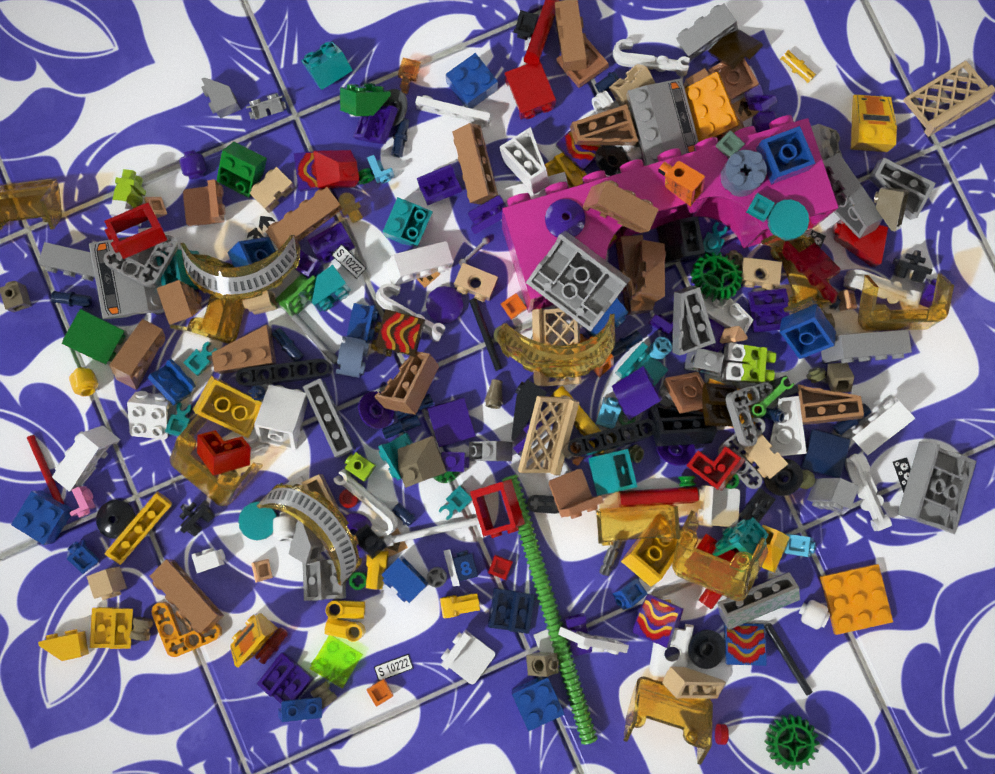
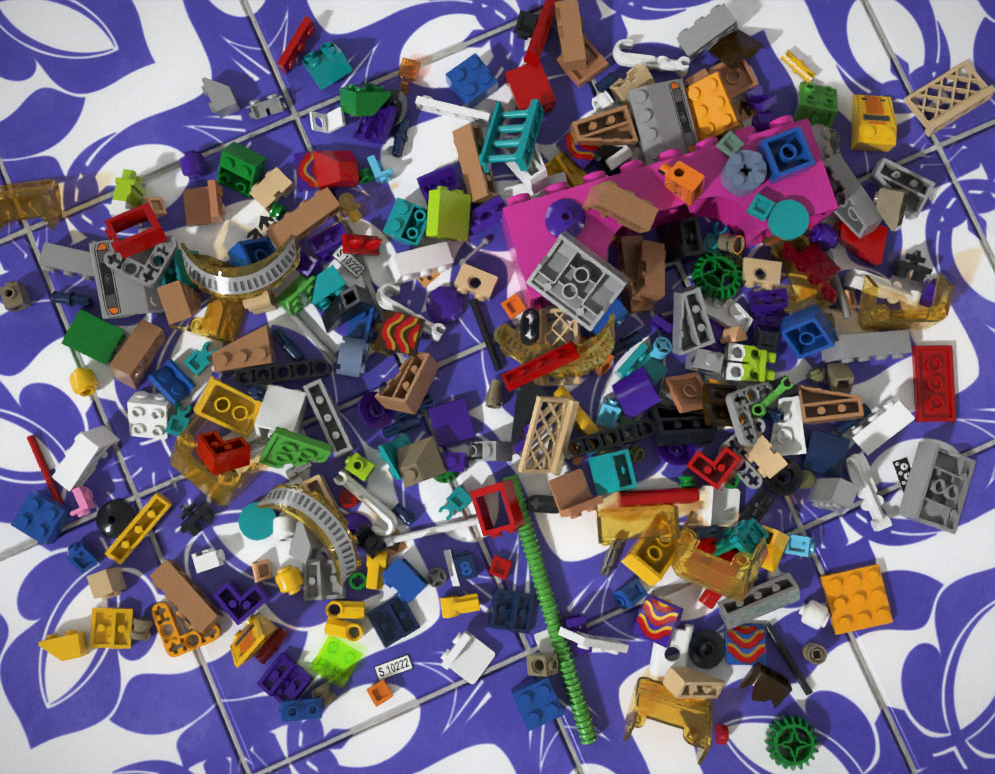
(240, 604): none -> dark purple brick
(277, 211): none -> green bush
(289, 579): none -> yellow head
(292, 472): none -> light grey axle
(293, 448): none -> bright green plate
(296, 45): none -> red plate
(330, 121): none -> white bracket
(346, 307): none -> black slope
(361, 244): none -> red tile
(392, 621): none -> dark blue slope
(448, 214): none -> lime brick
(525, 143): none -> teal fence
(525, 327): none -> black beam
(540, 366): none -> red tile
(619, 158): none -> white piece
(706, 532): none -> dark blue pin
(730, 243): none -> dark tan wheel
(765, 337): none -> black brick
(766, 684): none -> dark brown piece
(810, 650): none -> dark tan wheel
(816, 104): none -> bright green bracket
(824, 236): none -> dark purple head
(841, 296): none -> light grey bar
(933, 383): none -> red tile

